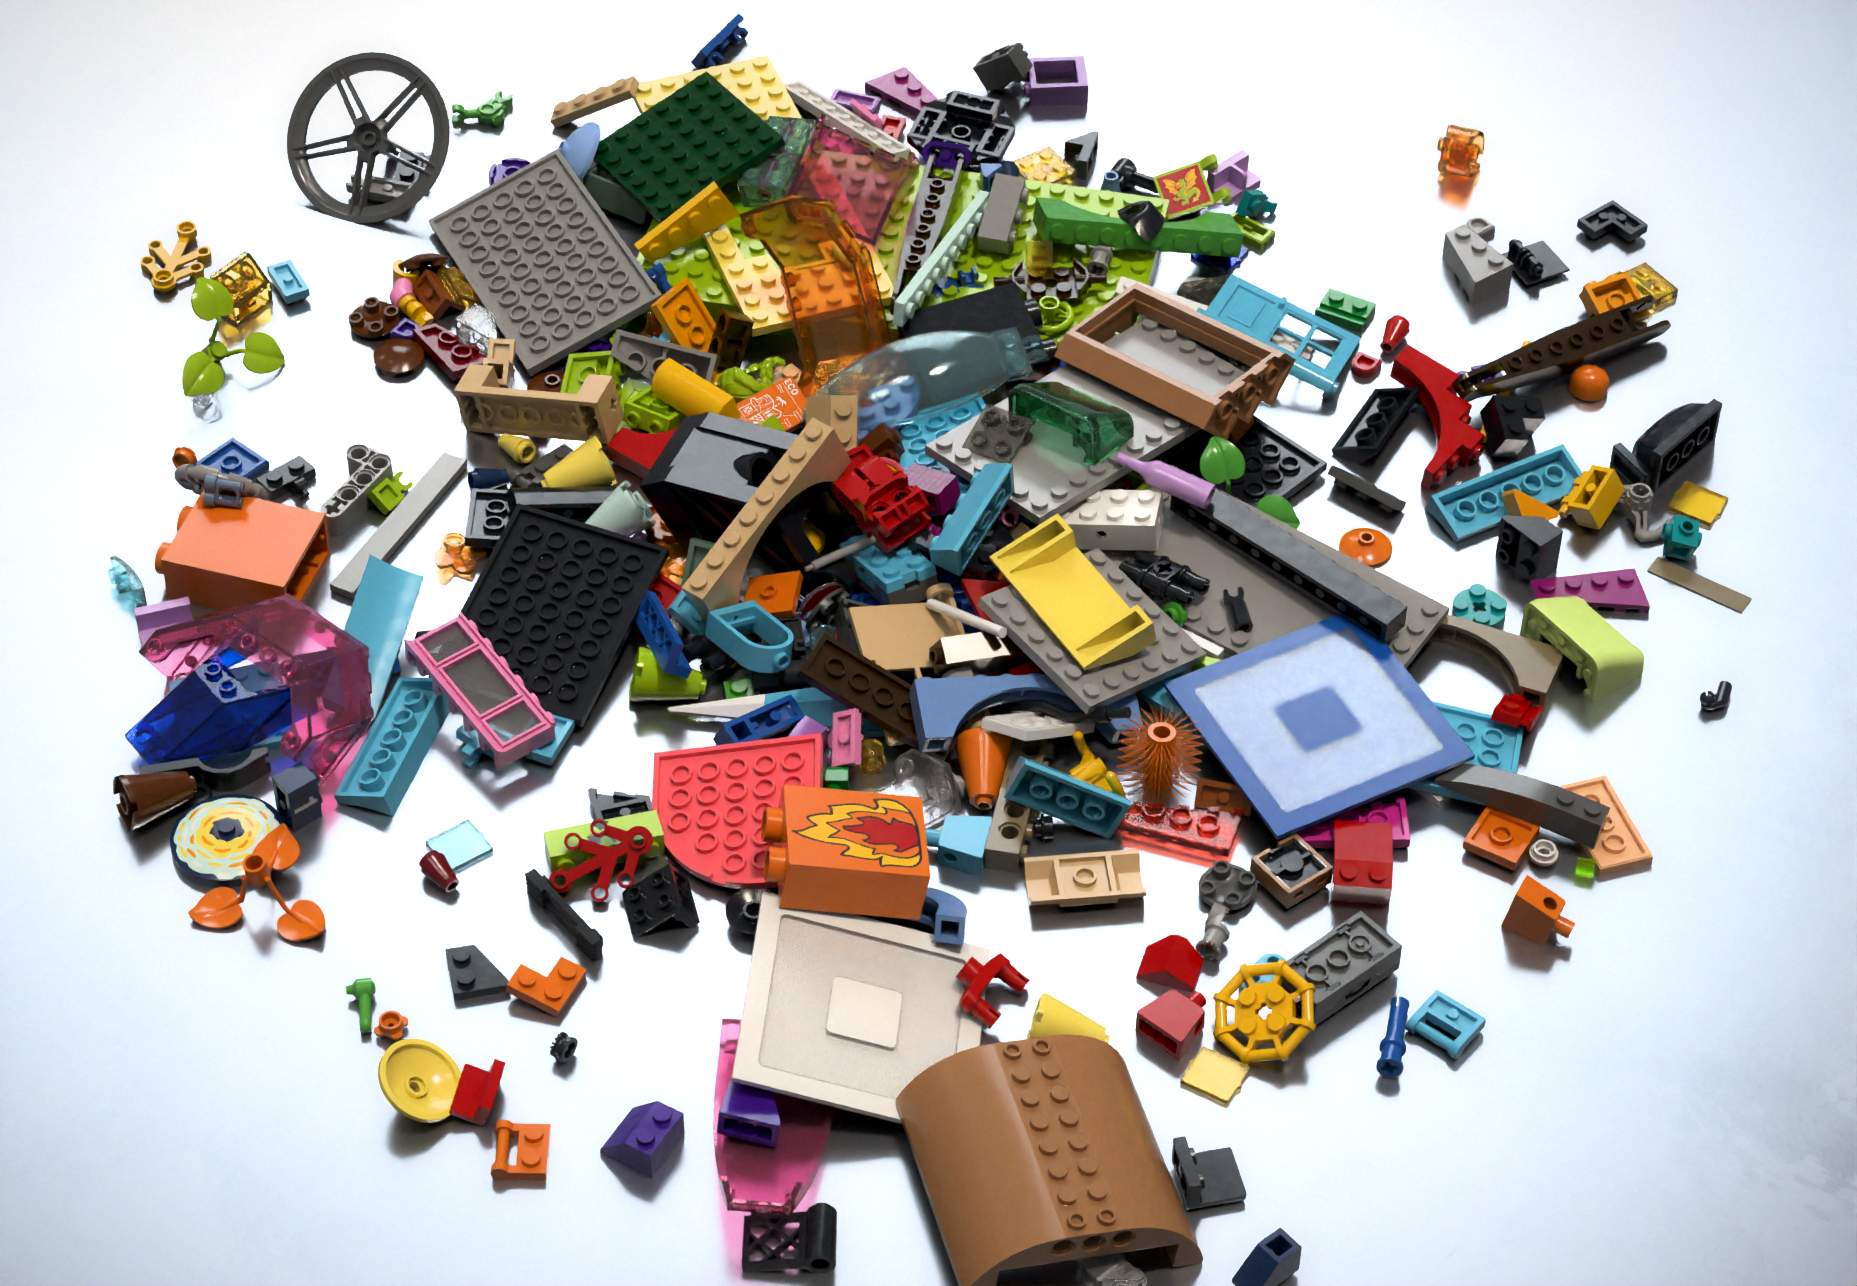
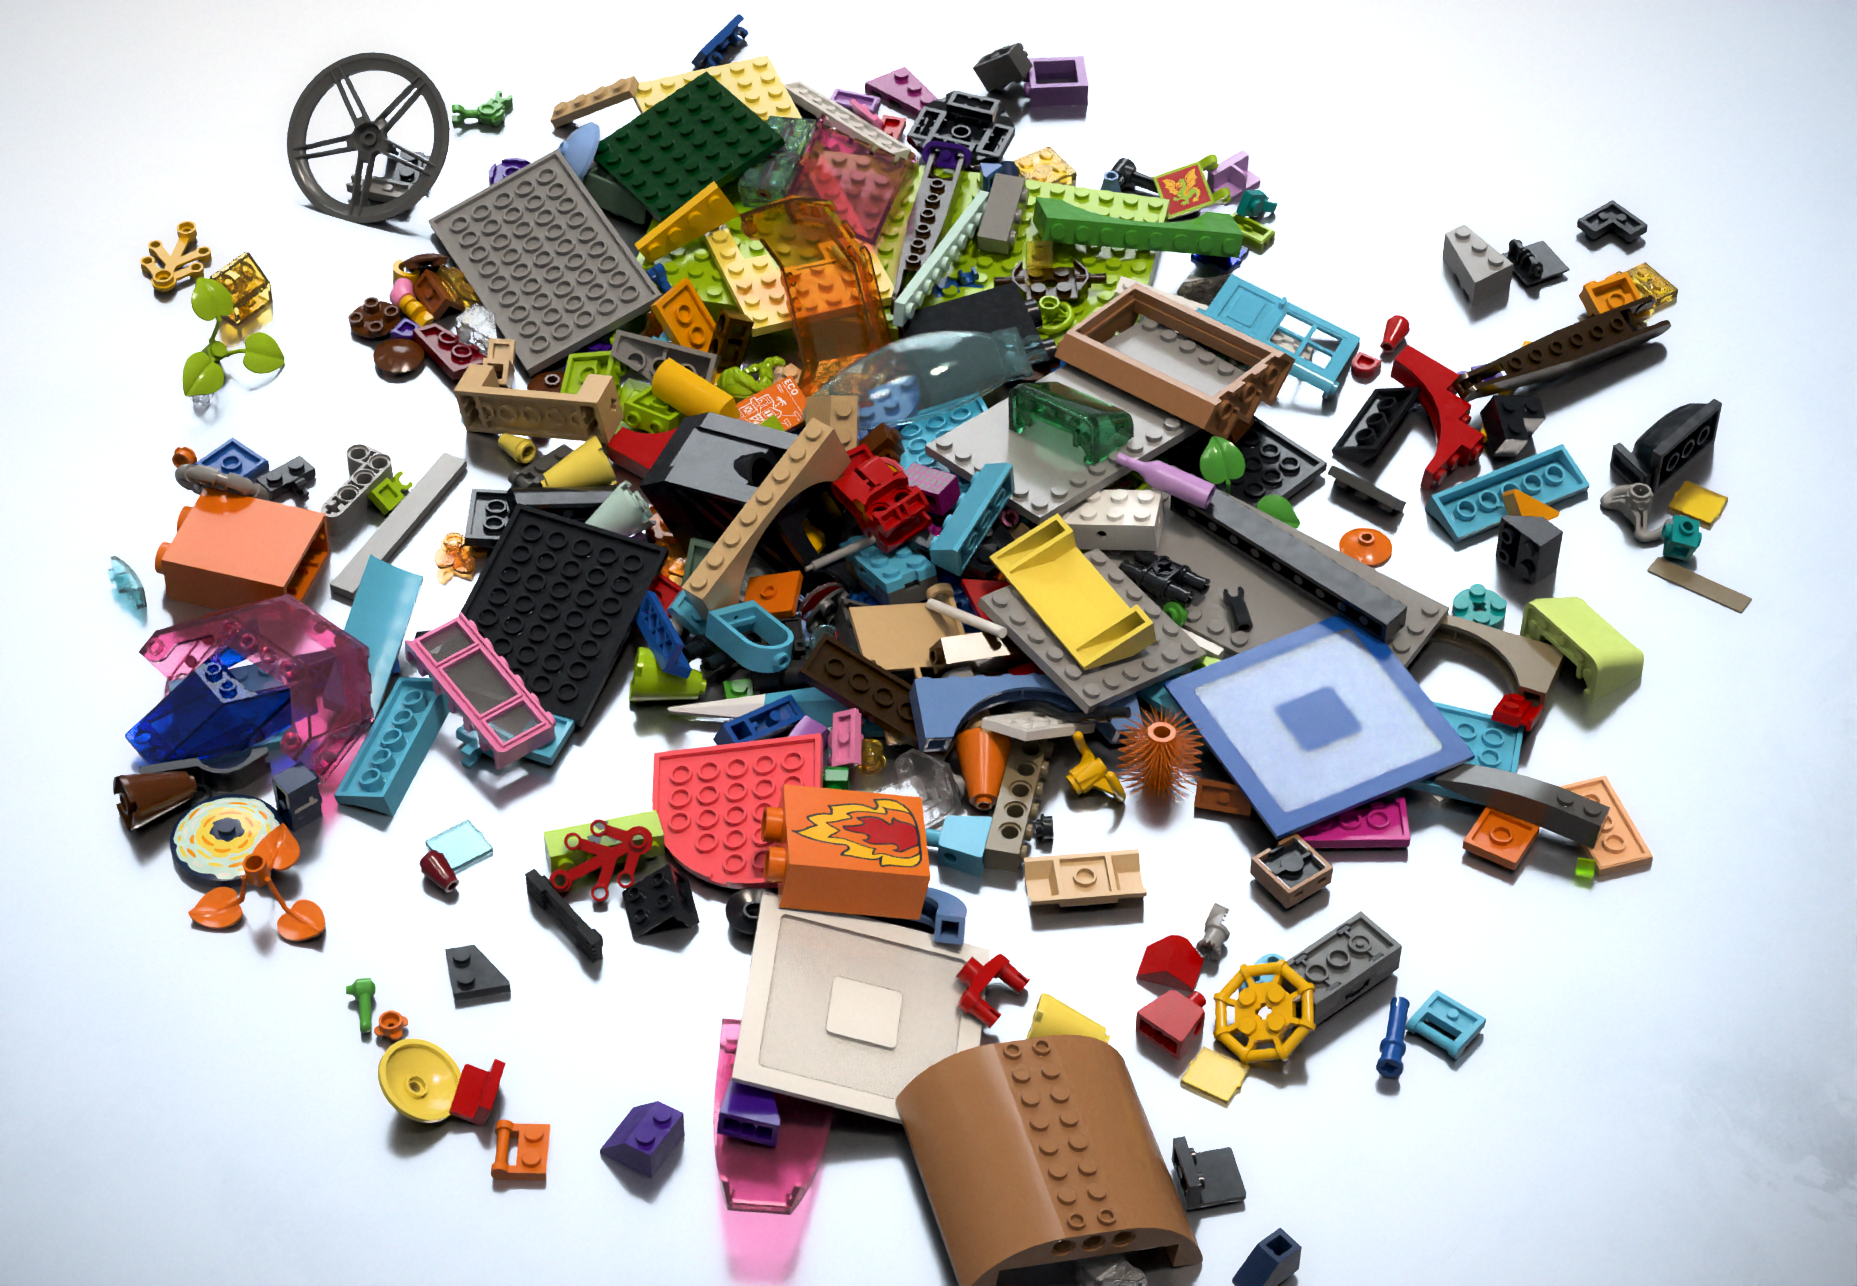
(161, 615): lavender panel -> none
(213, 494): sand blue piece -> none
(288, 281): medium azure plate -> none
(487, 478): dark blue cone -> none
(548, 992): orange plate -> none
(563, 1047): black bush -> none
(618, 804): wing -> none
(815, 1246): black piece -> none
(998, 434): clear smoke hinge -> none
(1066, 797): medium azure slope -> none
(1082, 152): black slope -> none
(1100, 258): light grey bush -> none
(1144, 218): black piece -> none
(1198, 829): clear red wing -> none
(1227, 885): dark grey dish -> none
(1345, 310): green plate -> none
(1362, 862): red slope -> none
(1460, 151): clear orange brick -> none
(1481, 226): light grey tile -> none
(1537, 912): orange torso -> none
(1543, 852): white plate -> none
(1589, 383): orange hair -> none
(1592, 497): yellow brick -> none
(1601, 589): magenta wing -> none
(1720, 699): black arm -> none

